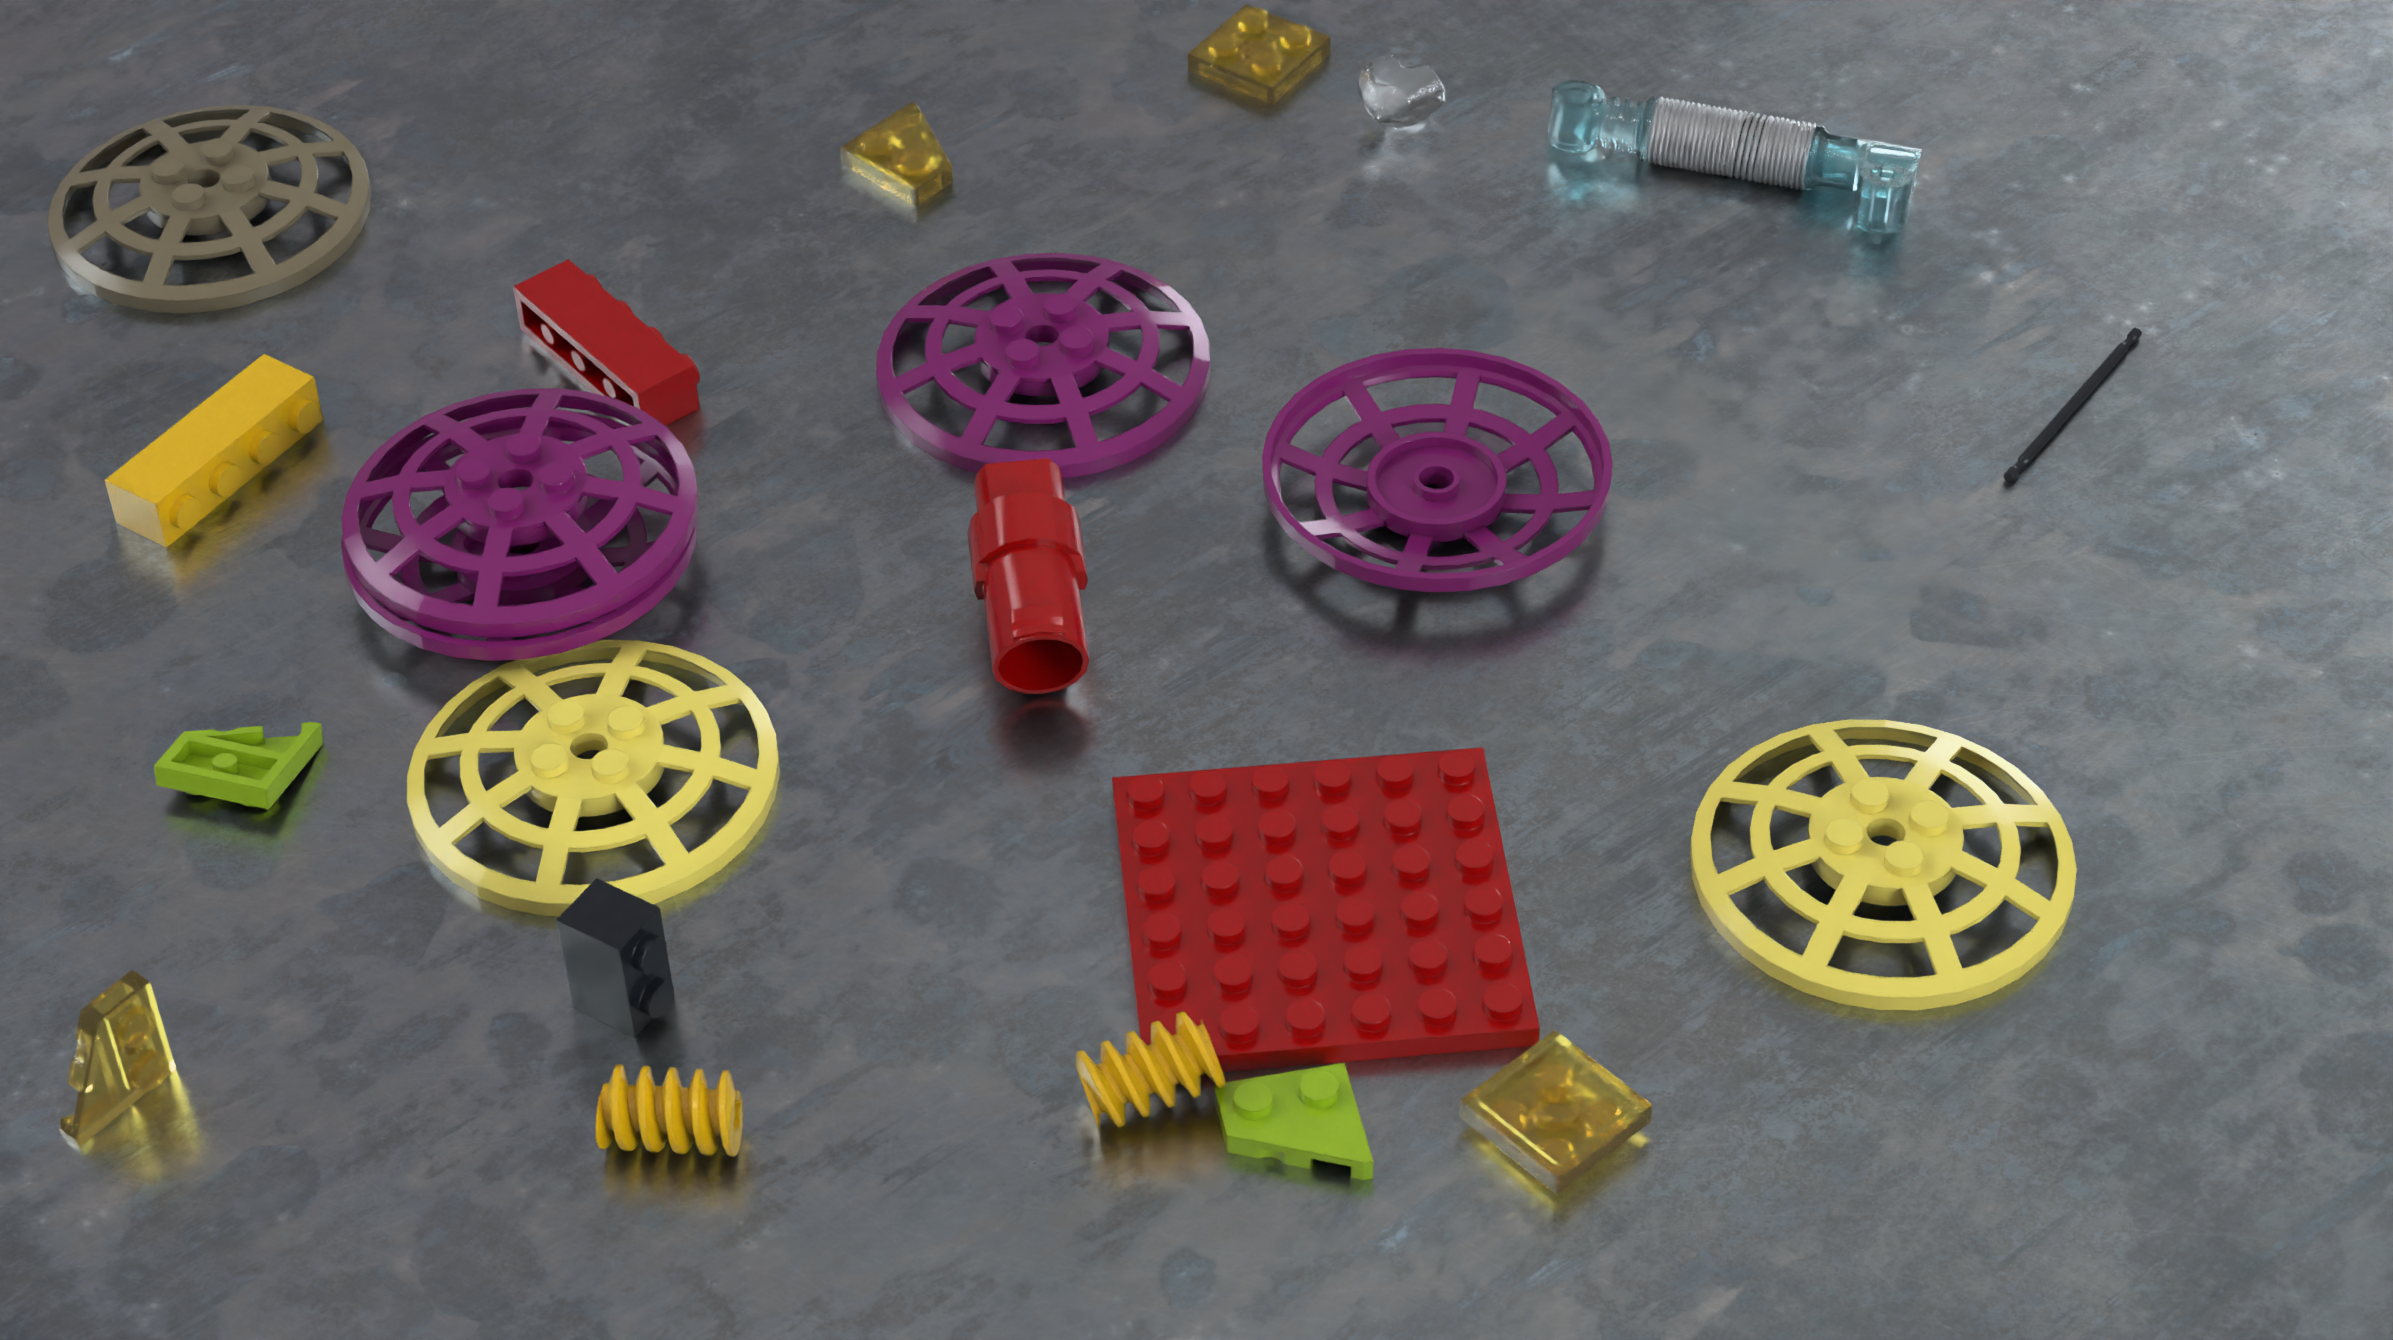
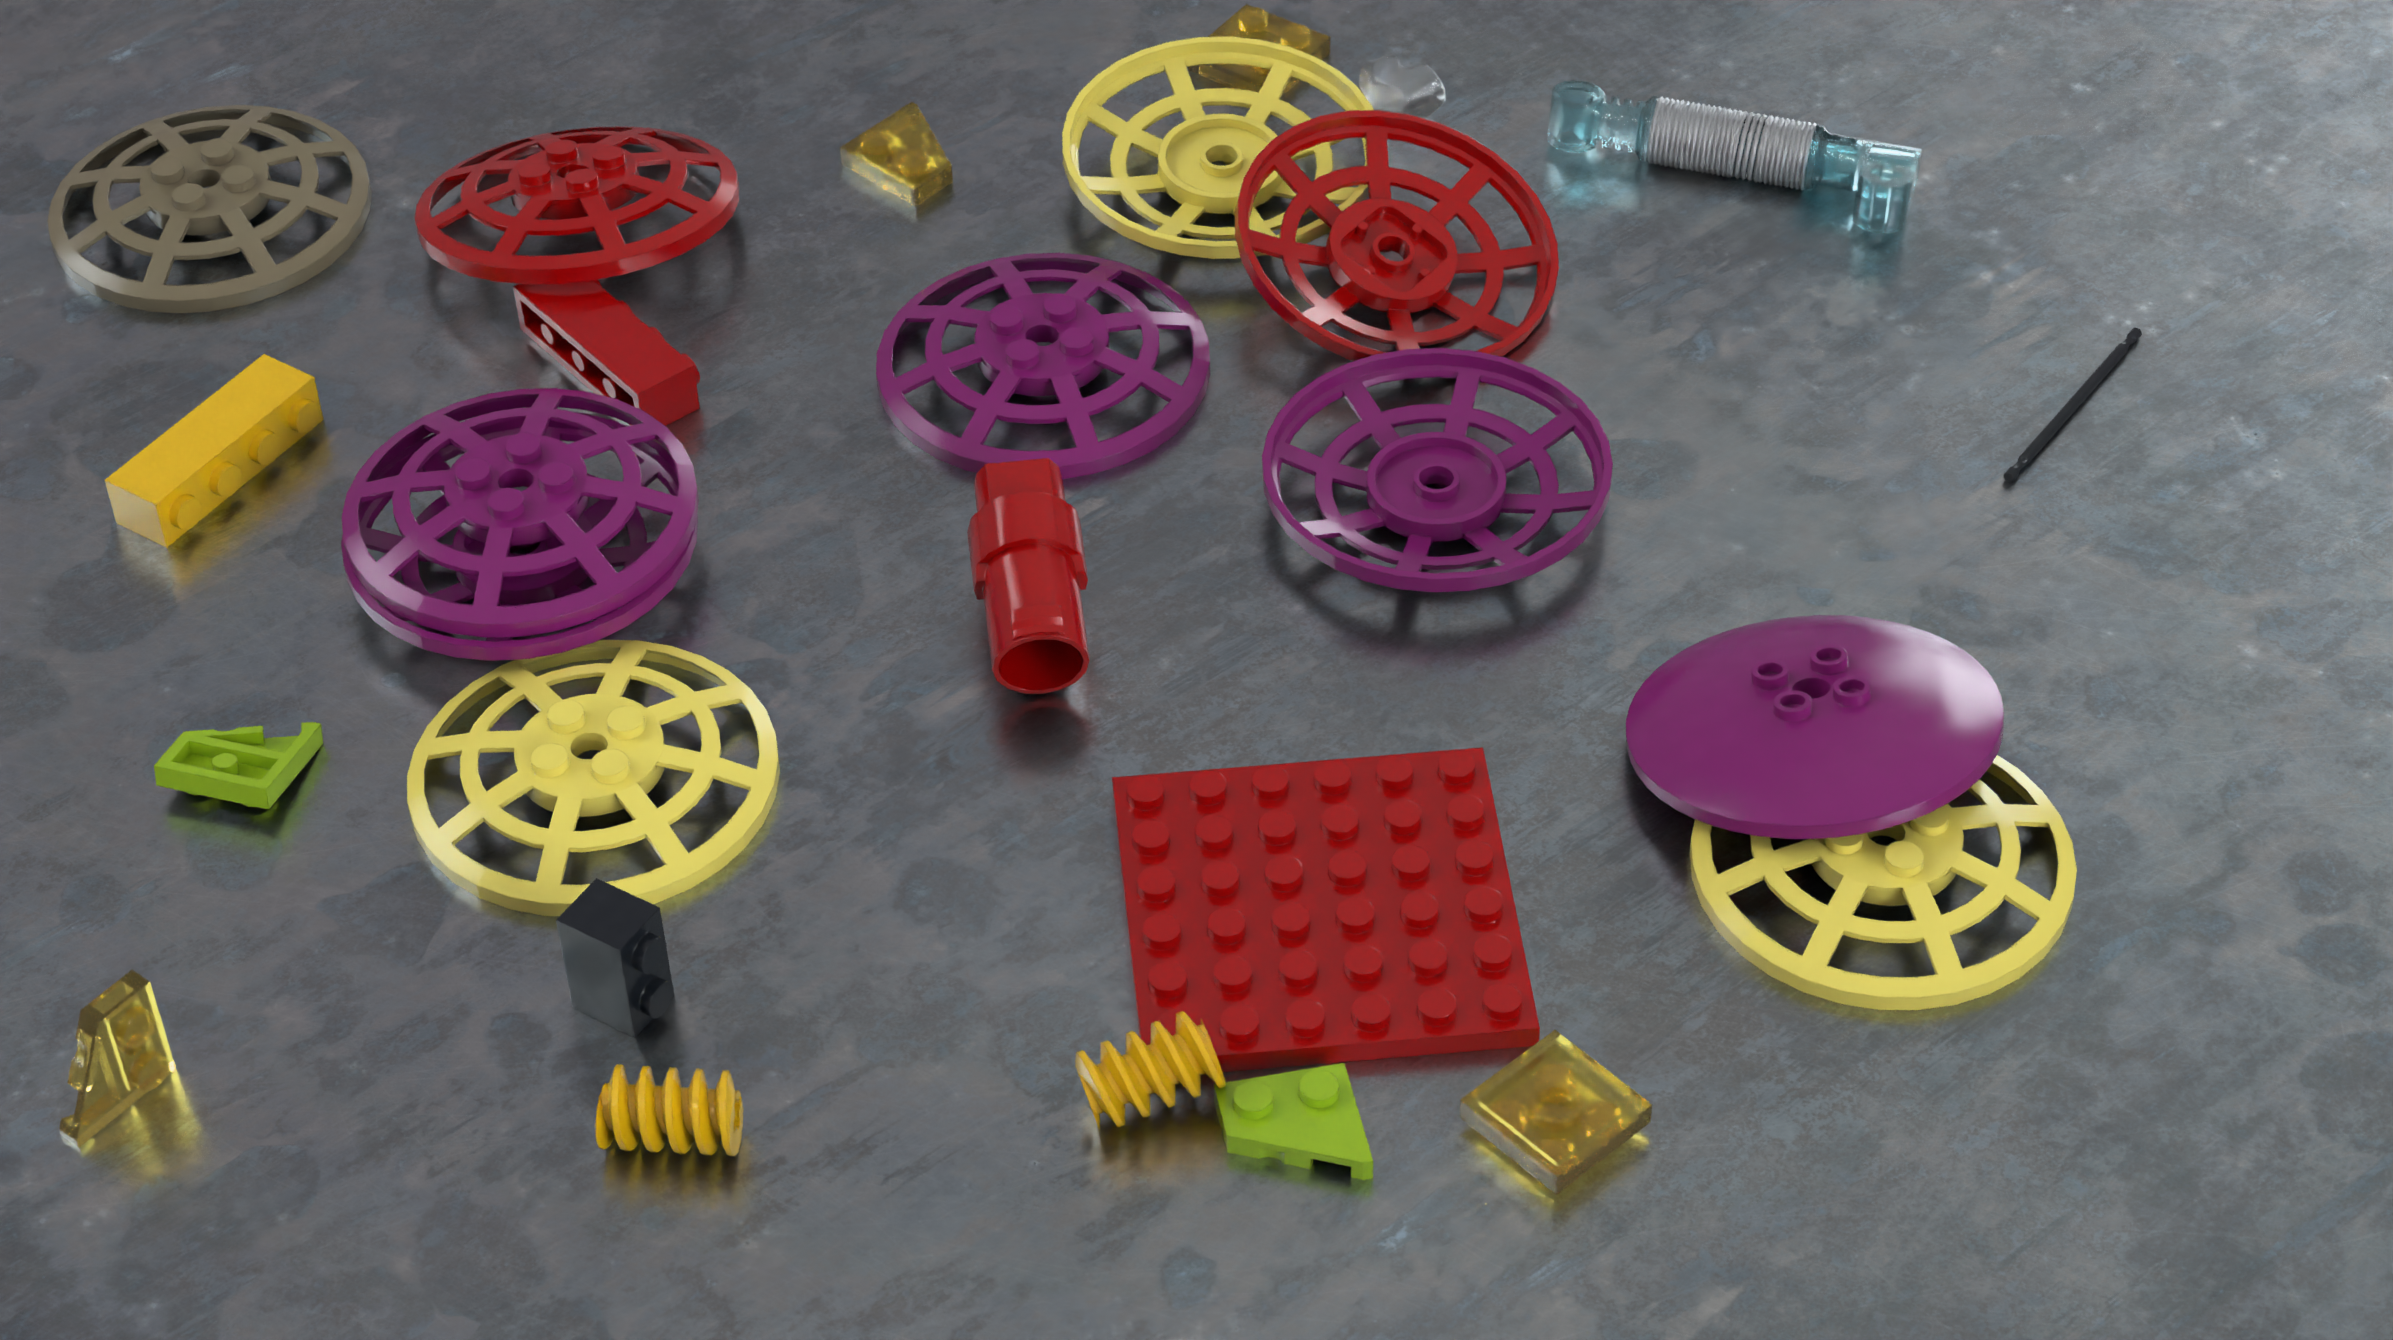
(576, 184): none -> red dish
(1193, 145): none -> light yellow dish
(1396, 226): none -> red dish
(1885, 740): none -> magenta dish

